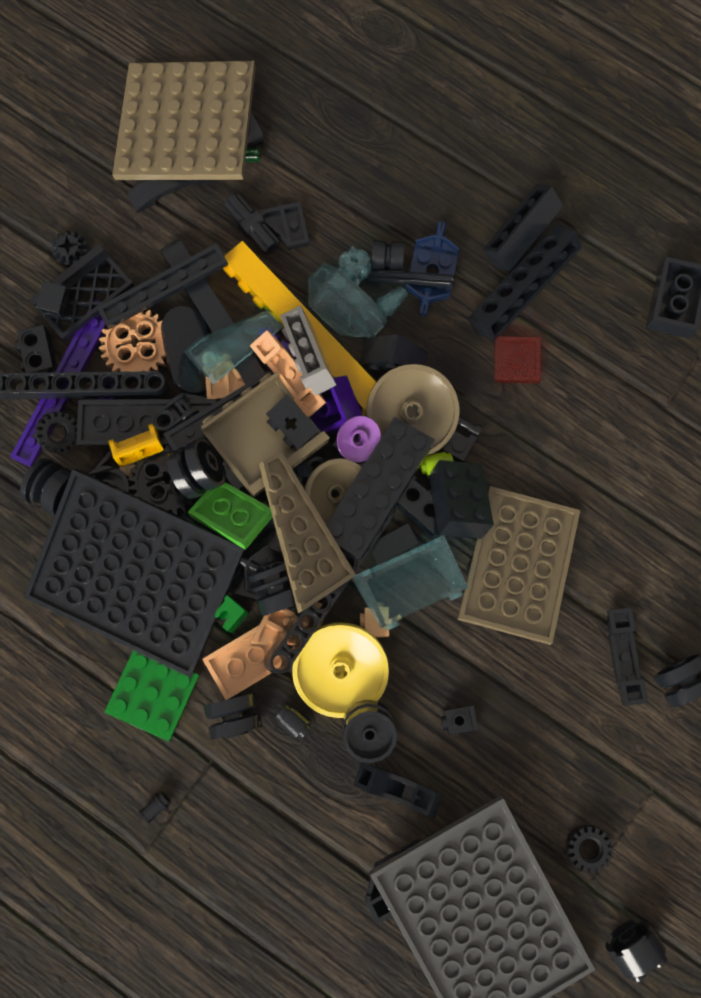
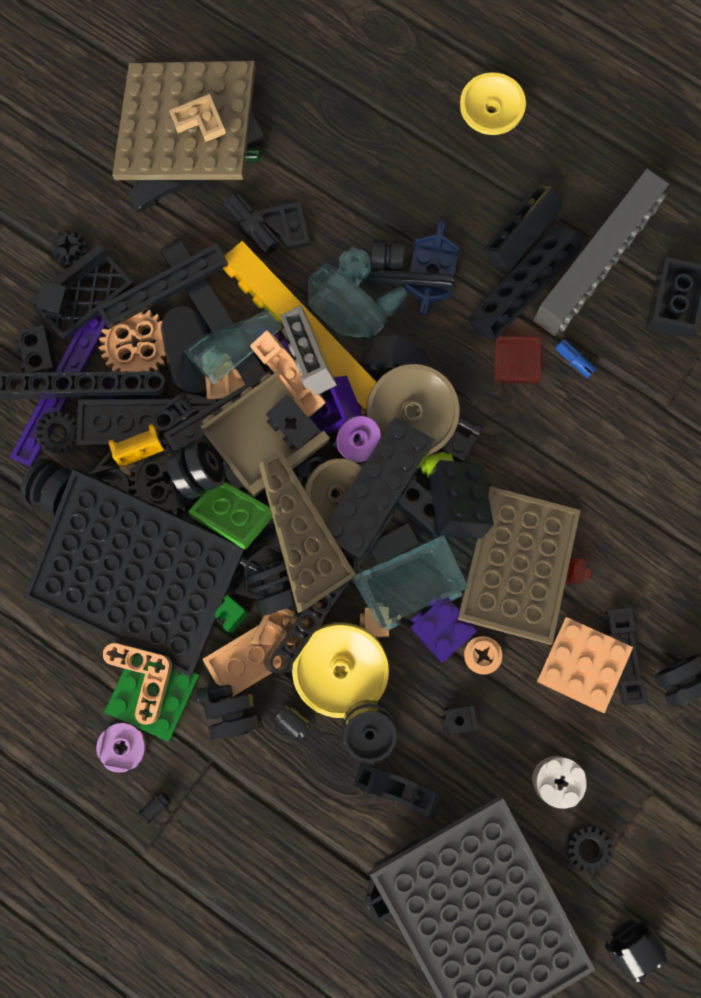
(110, 755): none -> lavender plate
(151, 675): none -> light nougat beam
(201, 113): none -> tan plate
(214, 693): none -> black axle
(441, 629): none -> dark purple plate
(493, 93): none -> light yellow dish
(494, 654): none -> light nougat gear
(573, 784): none -> white brick
(575, 358): none -> blue axle
(577, 572): none -> clear red tile
(585, 665): none -> light nougat plate
(601, 253): none -> dark grey brick

